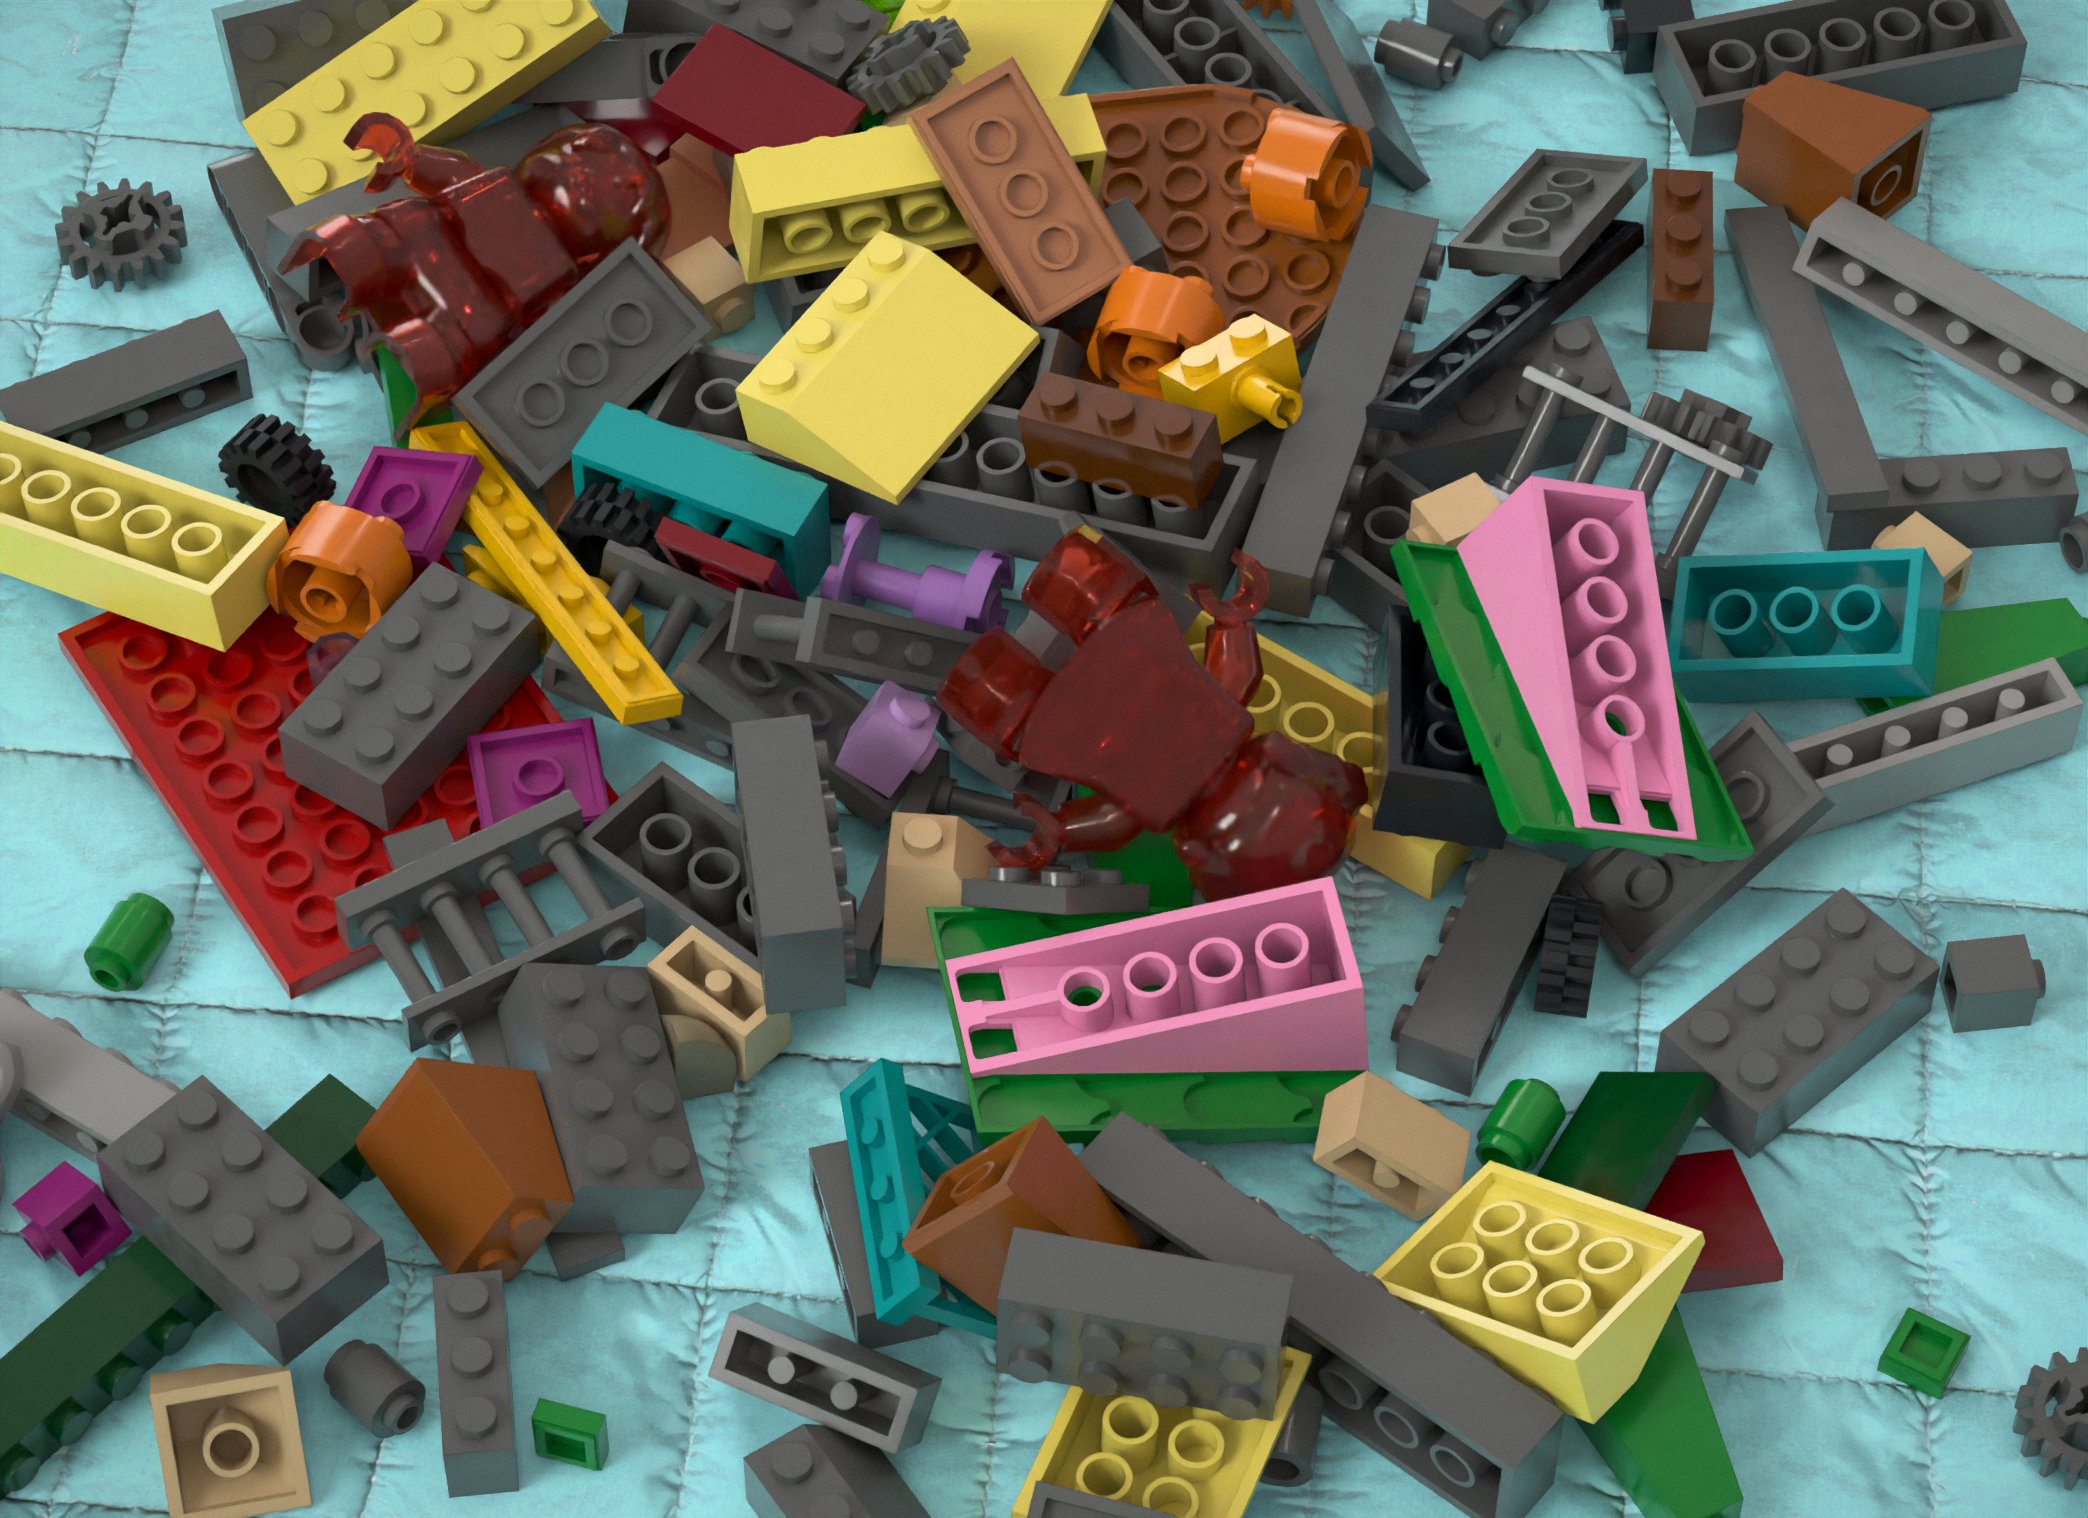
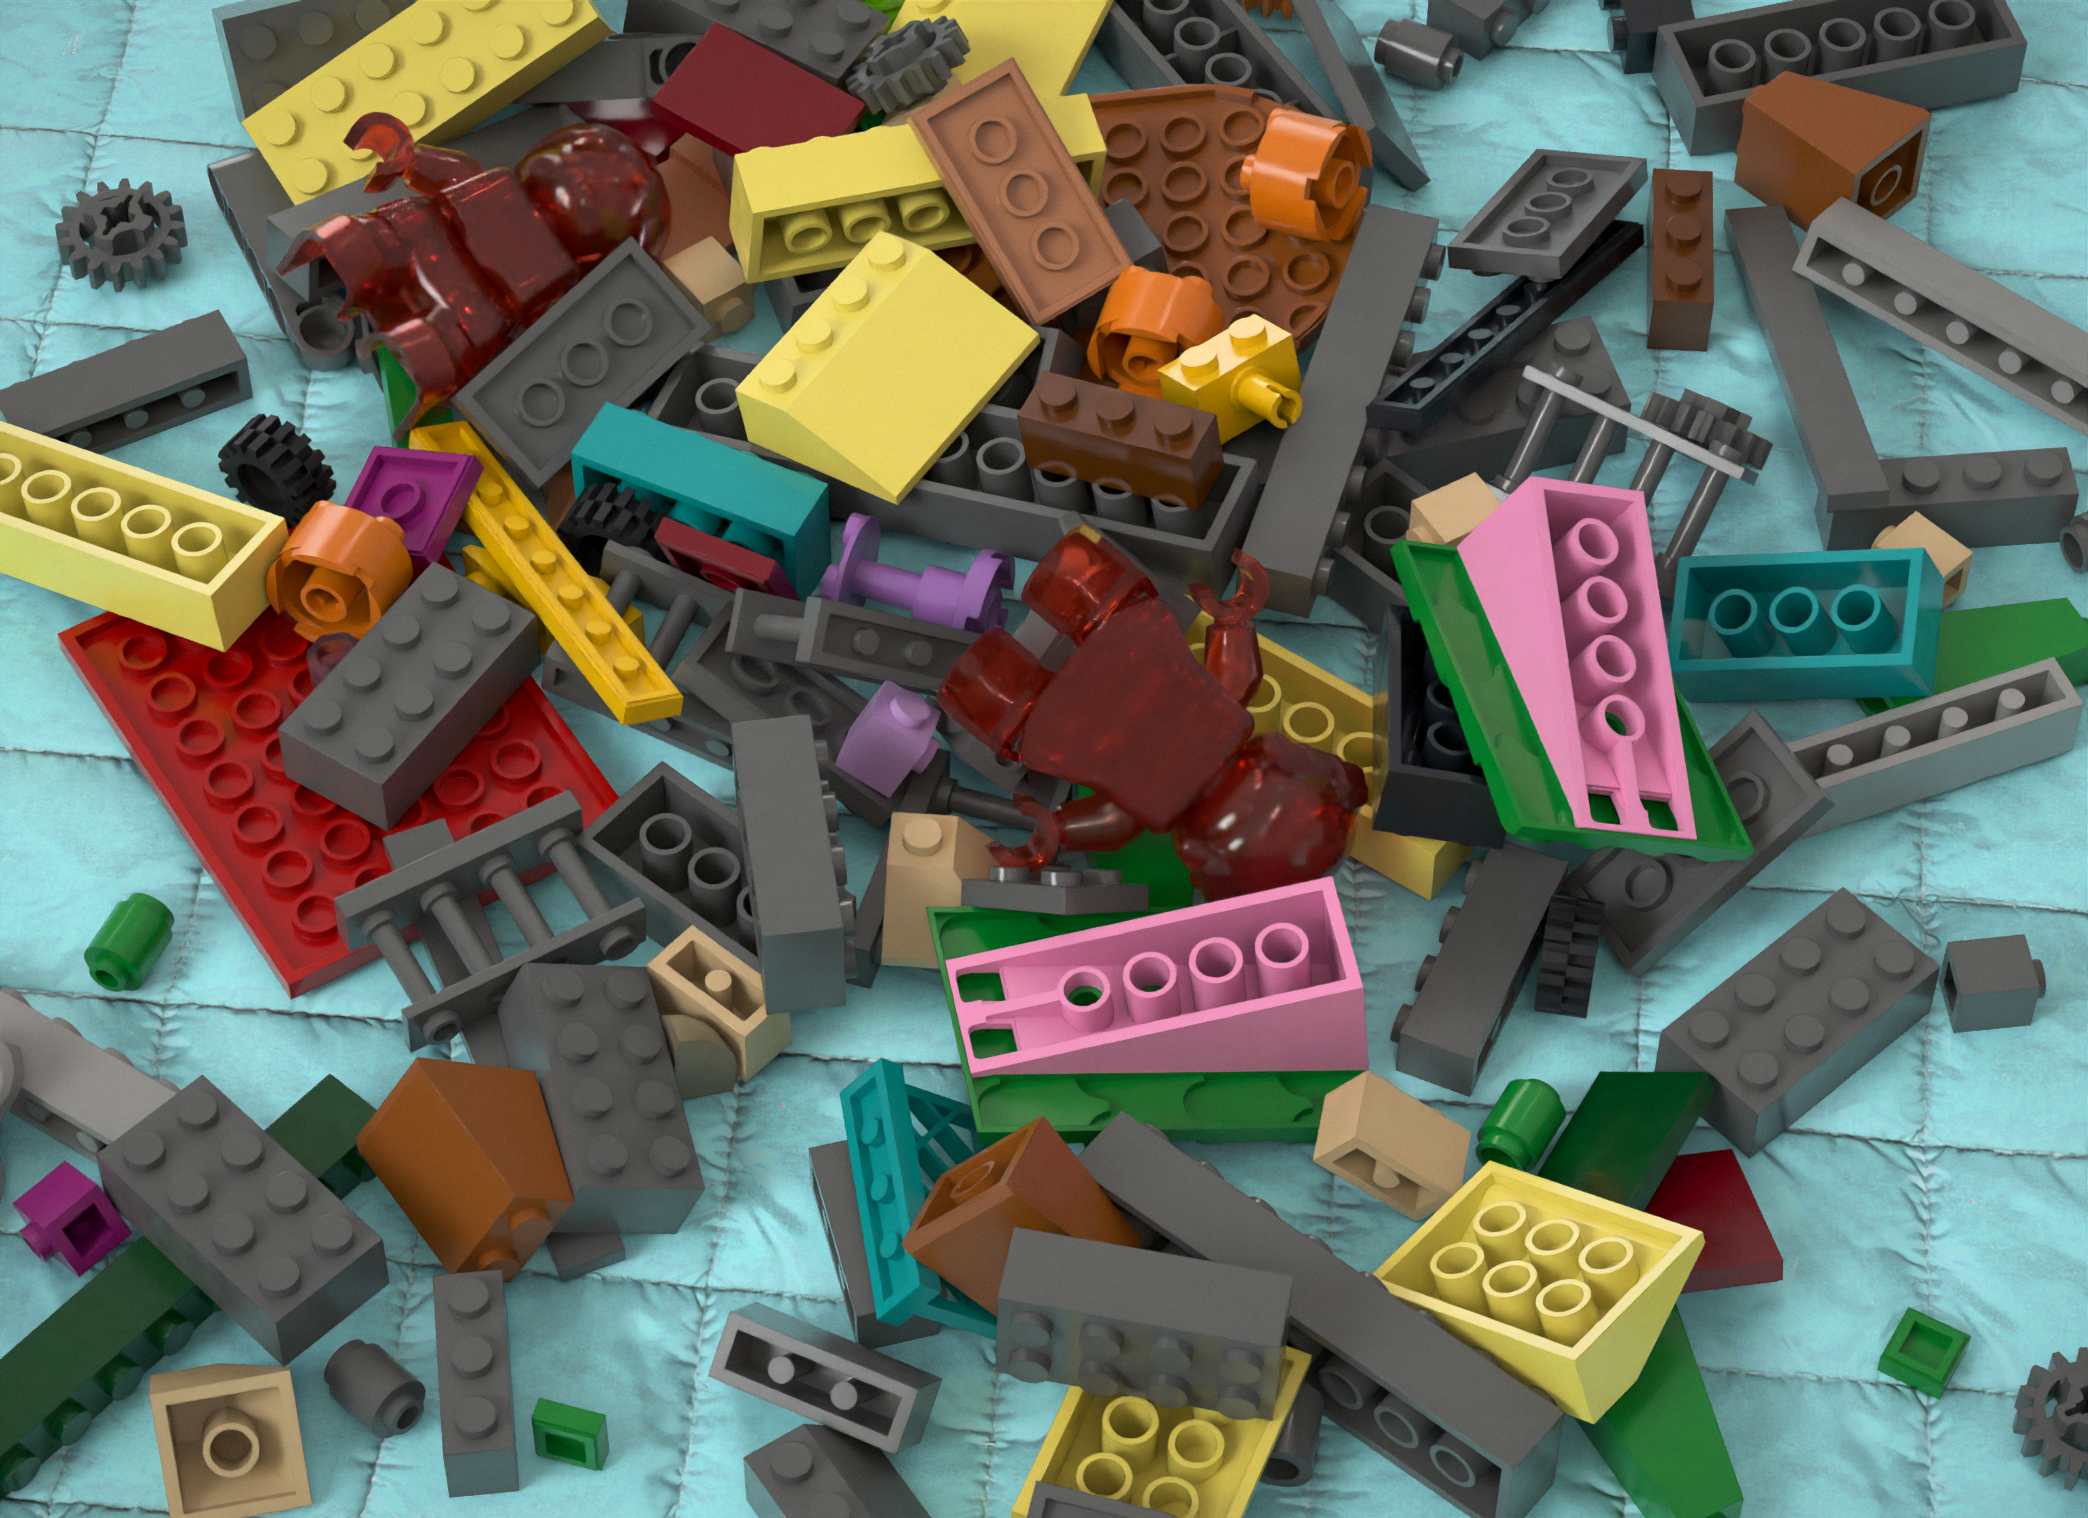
(536, 763): magenta tile -> none

